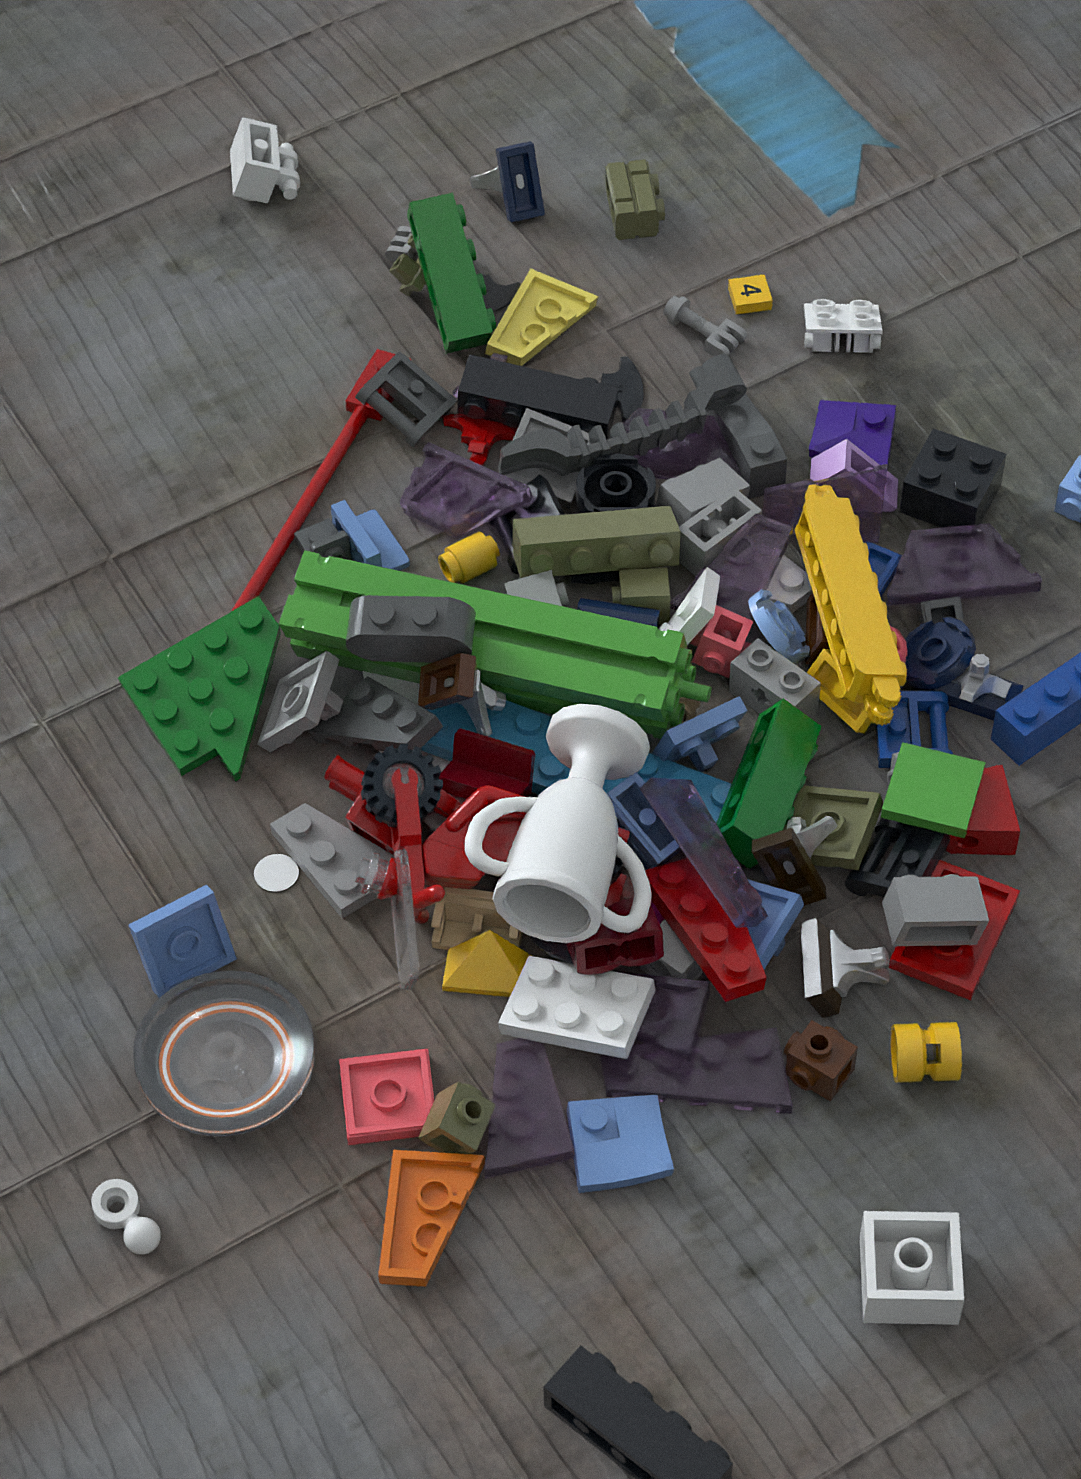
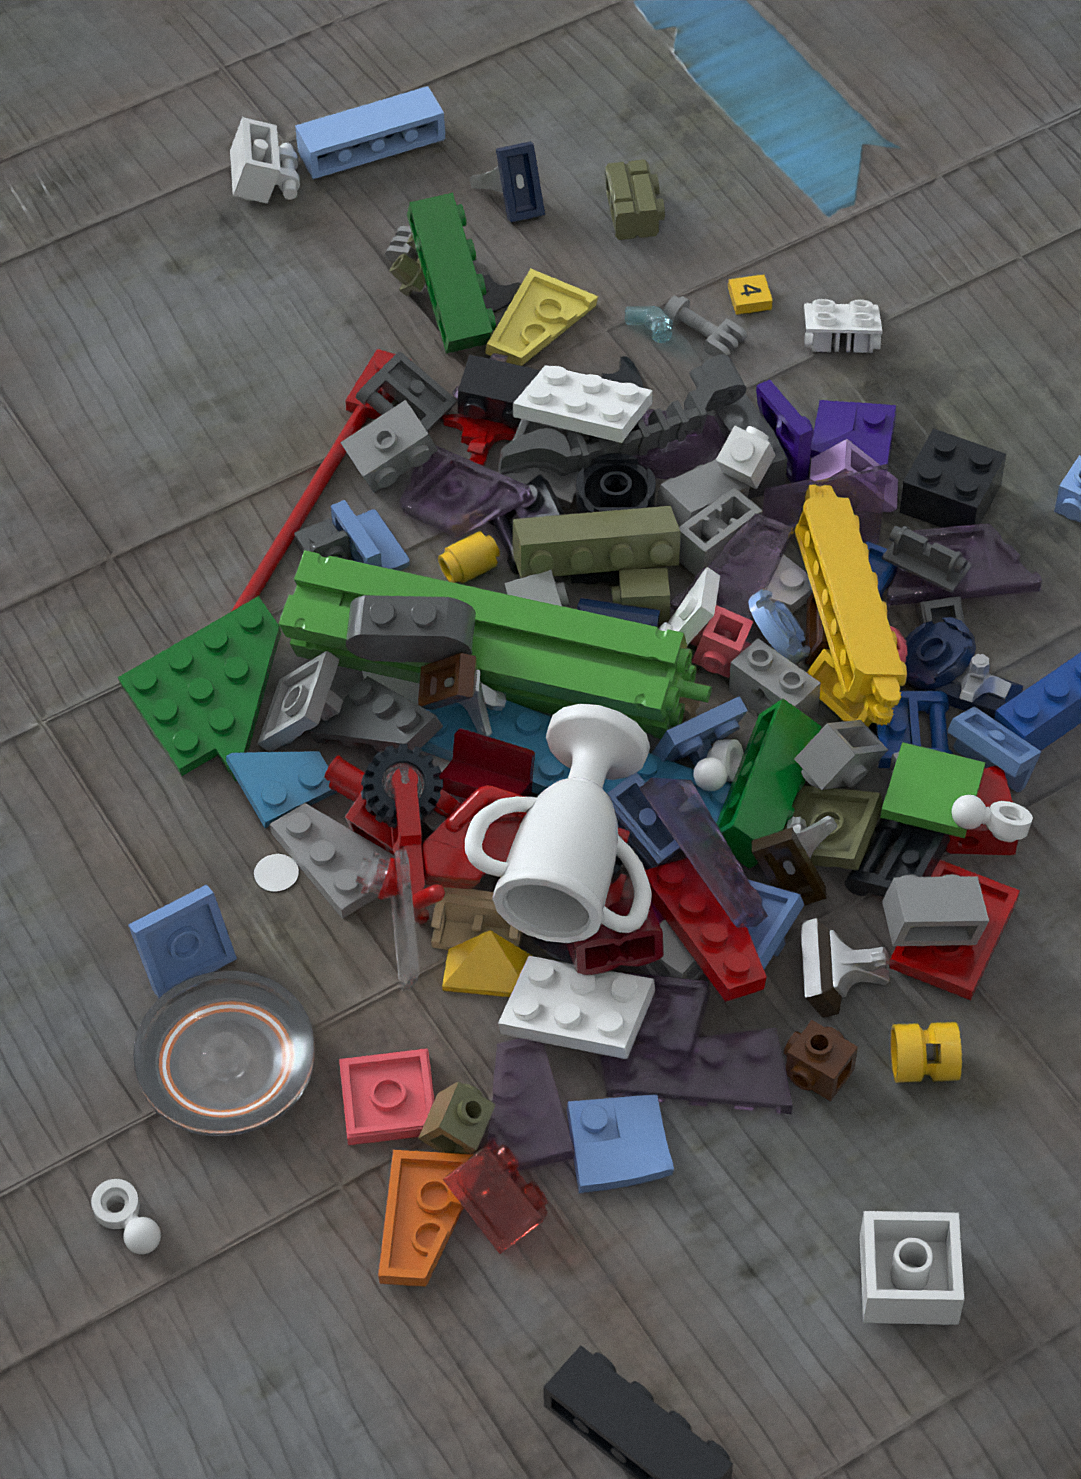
(280, 781): none -> dark azure wing
(370, 132): none -> light blue brick
(389, 446): none -> light grey brick
(498, 1195): none -> clear red bracket
(583, 403): none -> white plate
(653, 318): none -> clear light blue arm
(719, 765): none -> white plate
(746, 455): none -> white brick
(790, 428): none -> dark purple plate
(840, 755): none -> light grey brick
(930, 562): none -> dark grey hinge
(990, 742): none -> medium blue panel
(1003, 818): none -> white plate

